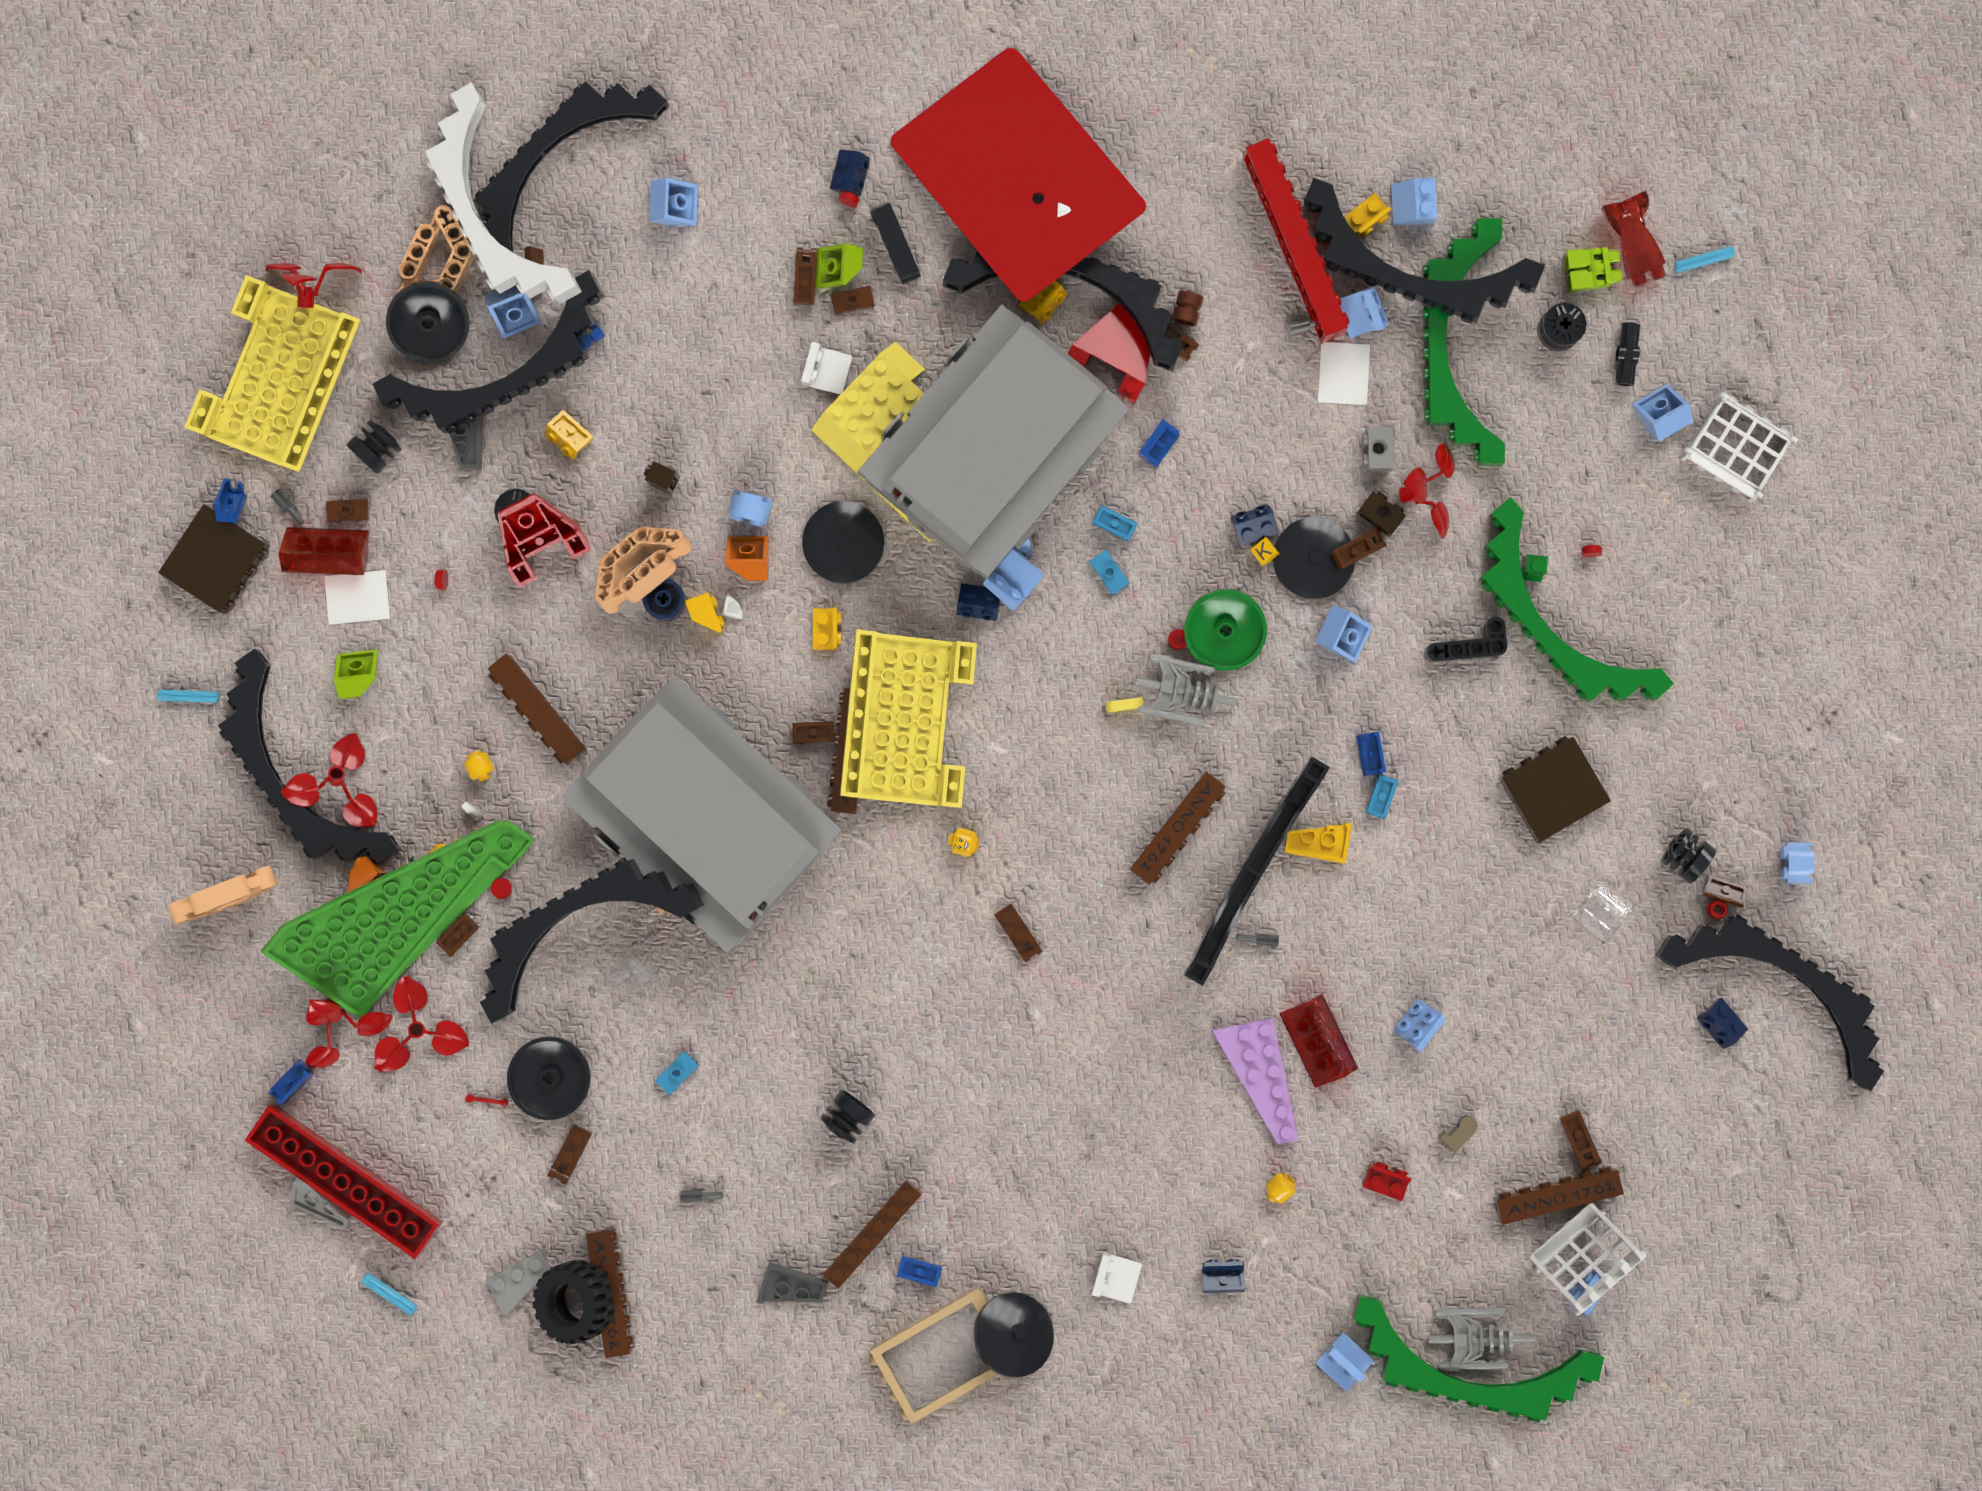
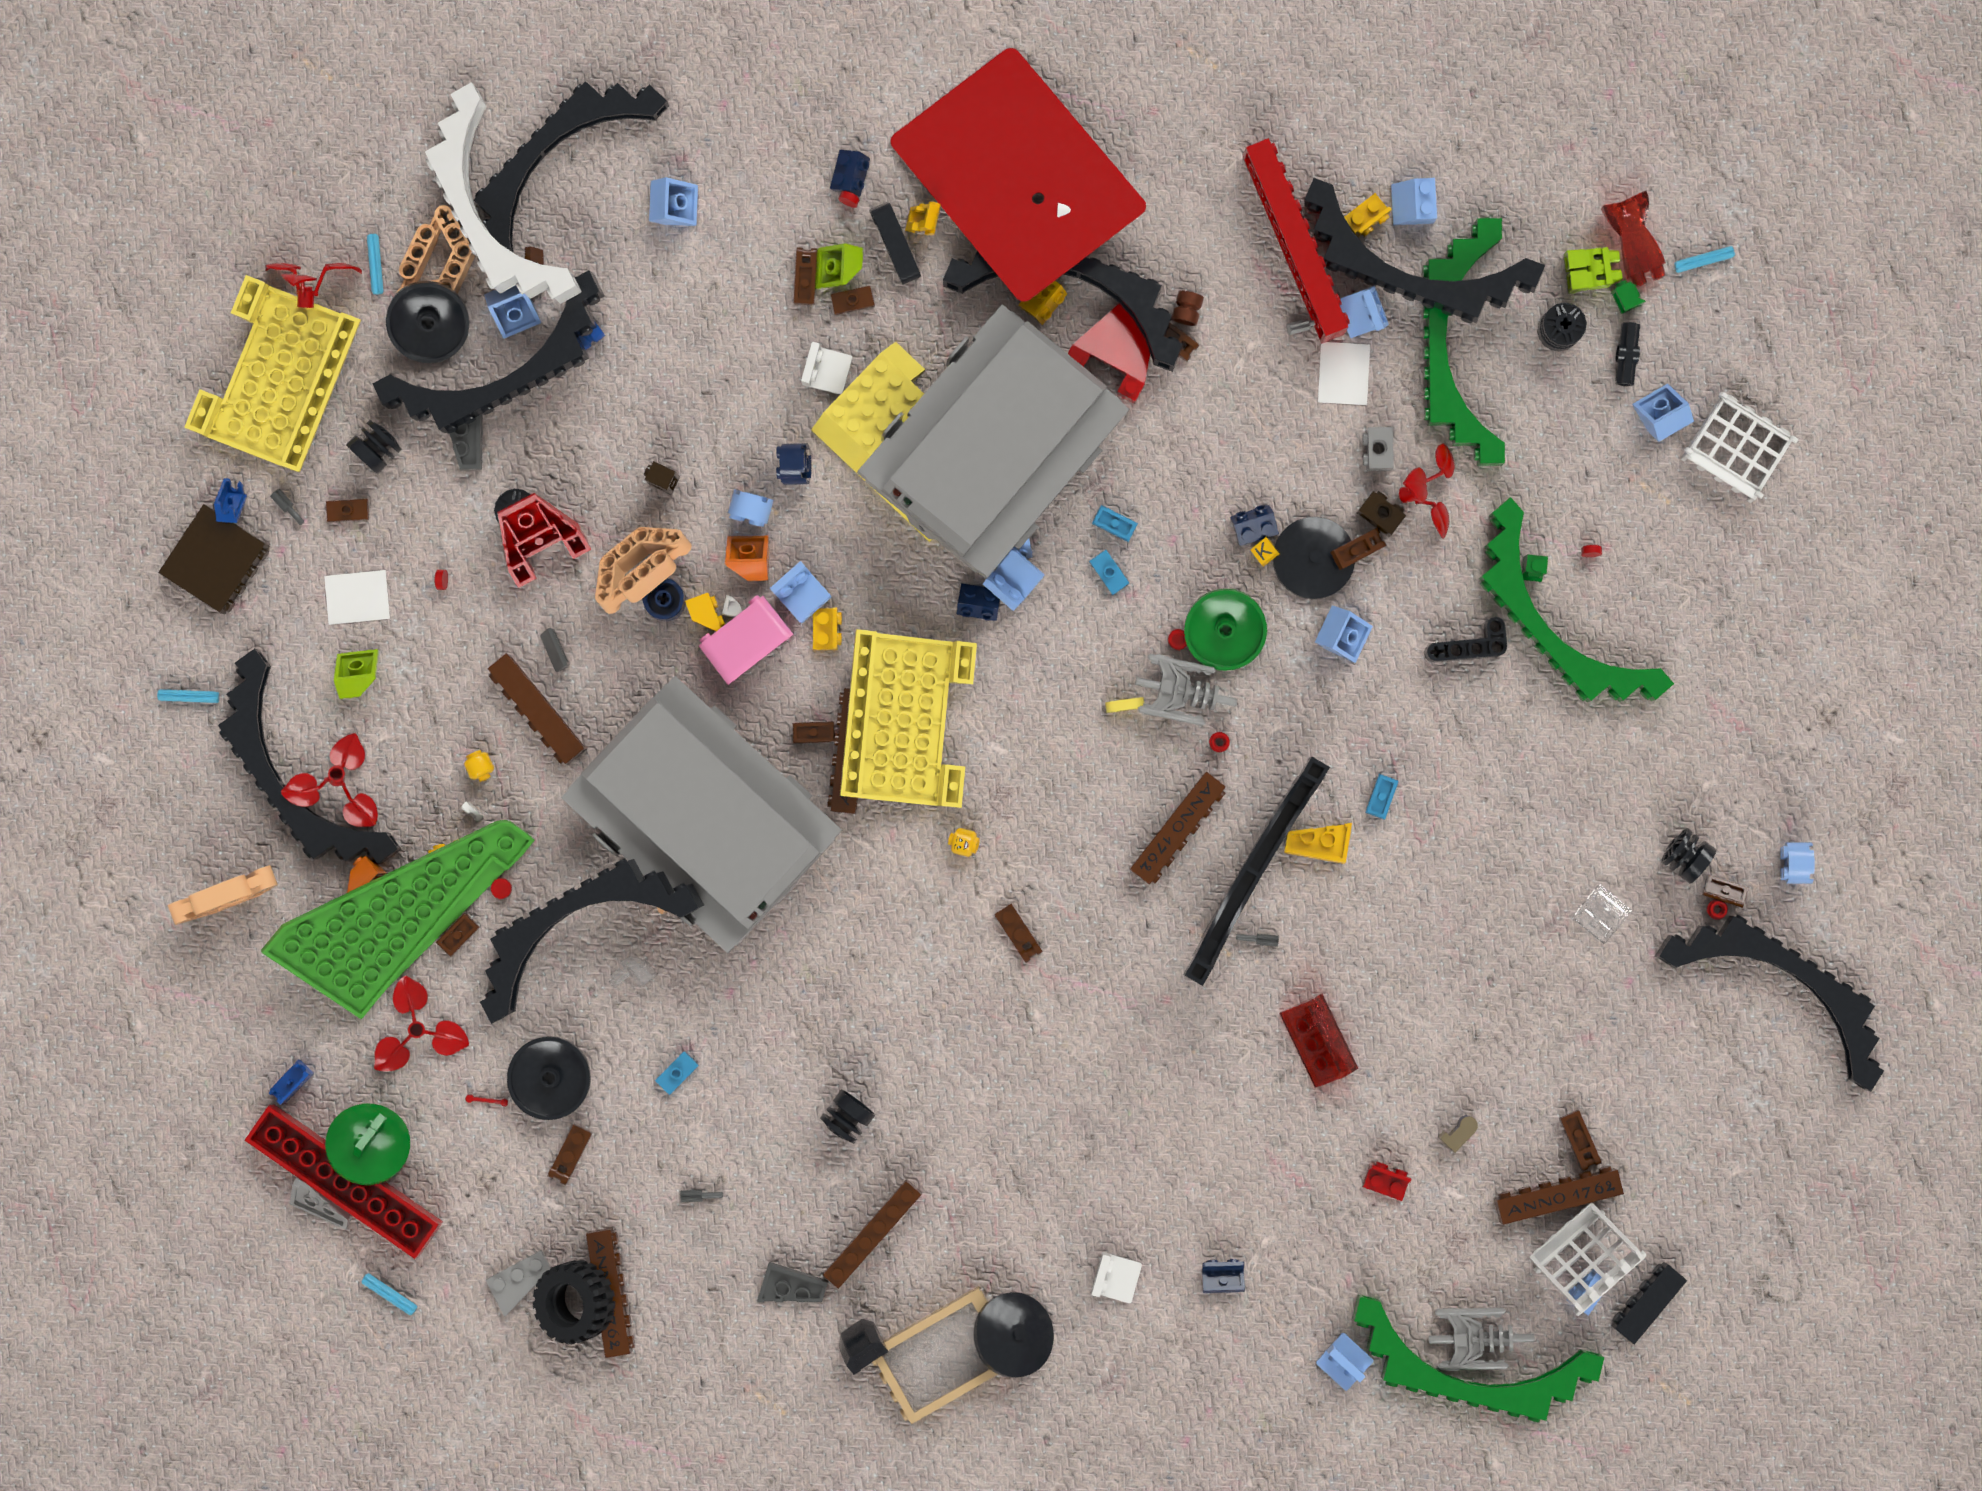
(324, 551): clear red slope -> none
(328, 1011): red plant -> none
(367, 1144): none -> green bracket
(375, 264): none -> medium azure axle
(554, 650): none -> dark grey slope
(567, 434): yellow bracket -> none
(745, 639): none -> bright pink windscreen
(794, 464): none -> dark blue brick
(800, 592): none -> light blue bracket
(843, 542): black dish -> none
(861, 1345): none -> black slope
(919, 1271): blue plate -> none
(923, 218): none -> yellow cylinder
(1159, 443): blue hinge -> none
(1226, 742): none -> red plate
(1258, 1063): lavender wing -> none
(1280, 1188): yellow head -> none
(1371, 753): blue hinge -> none
(1419, 1024): light blue bracket -> none
(1554, 788): dark brown brick -> none
(1626, 296): none -> green window
(1648, 1302): none -> black brick
(1722, 1023): dark blue bracket -> none

